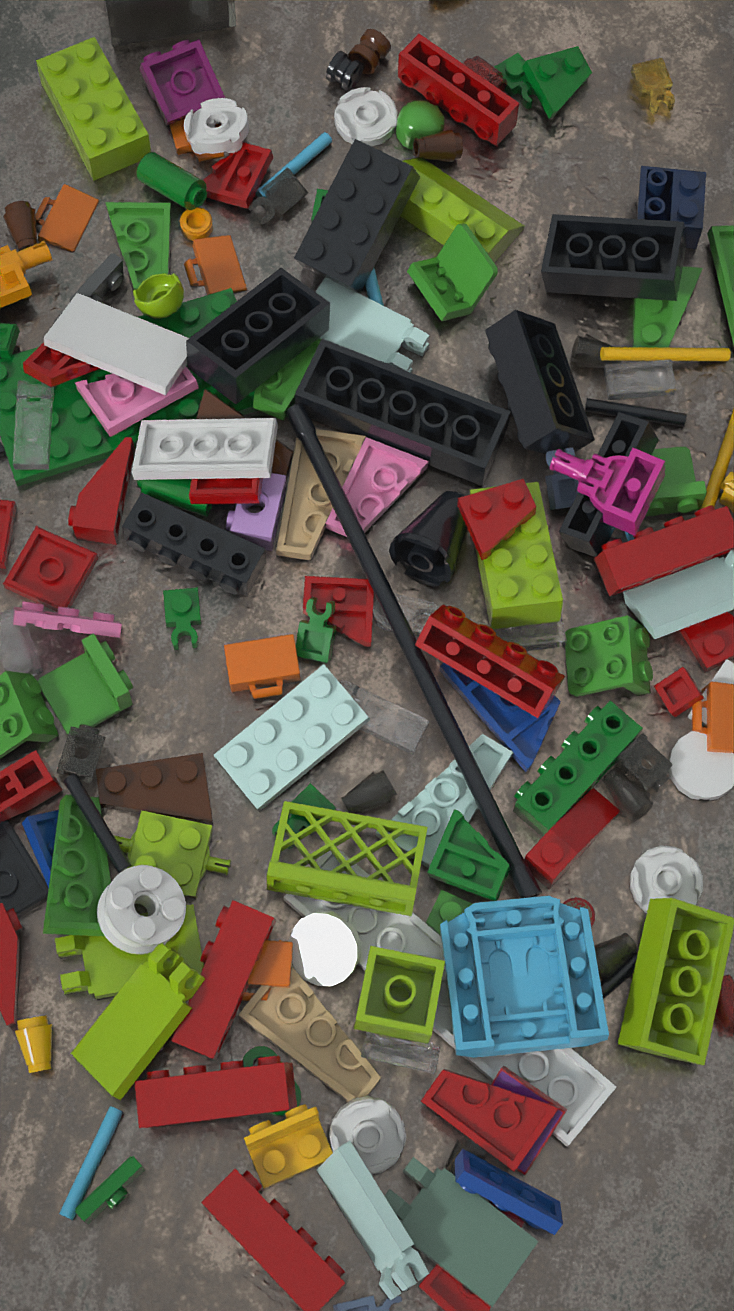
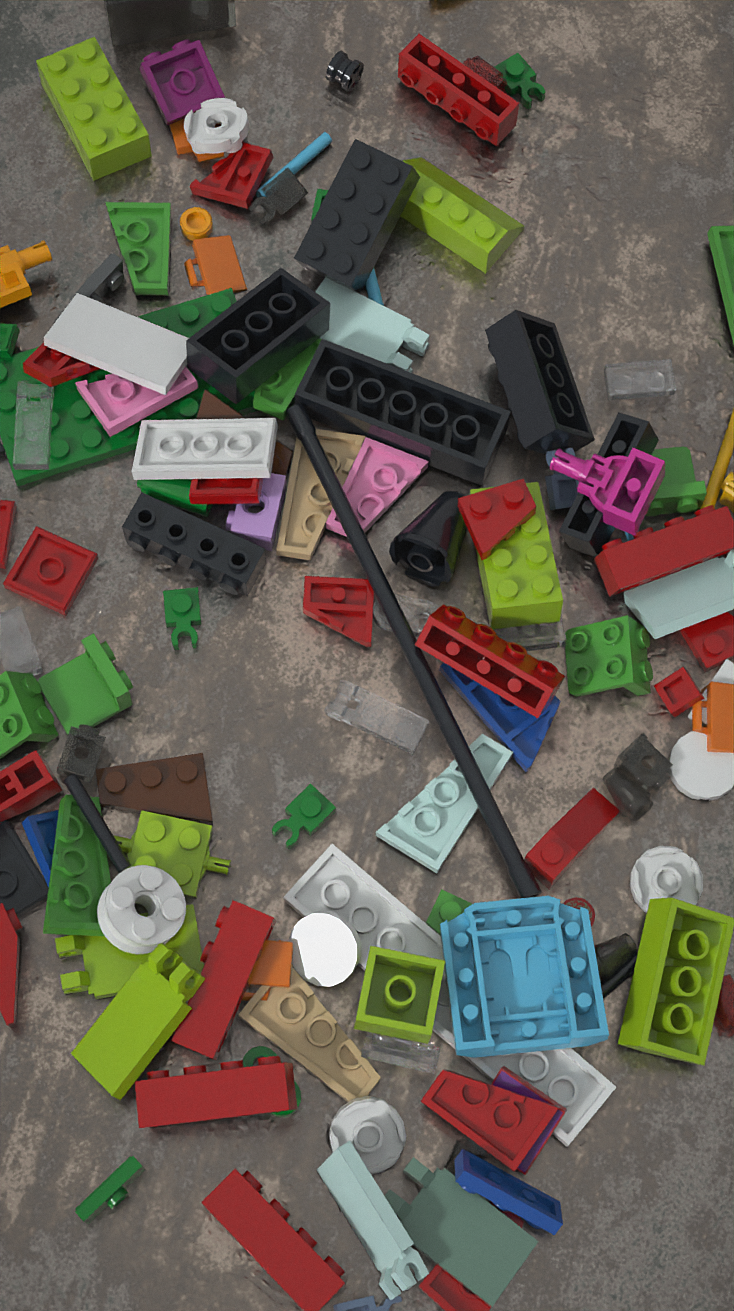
(21, 223): reddish brown cone -> none
(35, 1042): yellow cone -> none
(66, 218): orange piece -> none
(66, 617): bright pink wing -> none
(91, 1162): medium azure bar -> none
(103, 499): red slope -> none
(159, 295): lime hair -> none
(171, 181): green brick -> none
(262, 664): orange piece -> none
(288, 1146): yellow bracket -> none
(291, 737): light aqua plate -> none
(315, 637): green plate -> none
(338, 886): lime fence -> none
(365, 116): white tile -> none
(369, 793): clear smoke cone -> none
(371, 49): reddish brown wheel -> none
(418, 120): bright green hair -> none
(440, 146): reddish brown cone -> none
(455, 277): bright green bracket -> none
(468, 860): green wing -> none
(557, 77): green wing -> none
(577, 768): green brick -> none
(587, 352): clear smoke cone -> none
(614, 257): black brick -> none
(643, 413): black bar -> none
(654, 81): clear yellow plate -> none
(658, 320): bright green wing -> none
(664, 353): yellow bar -> none
(673, 196): dark blue slope -> none

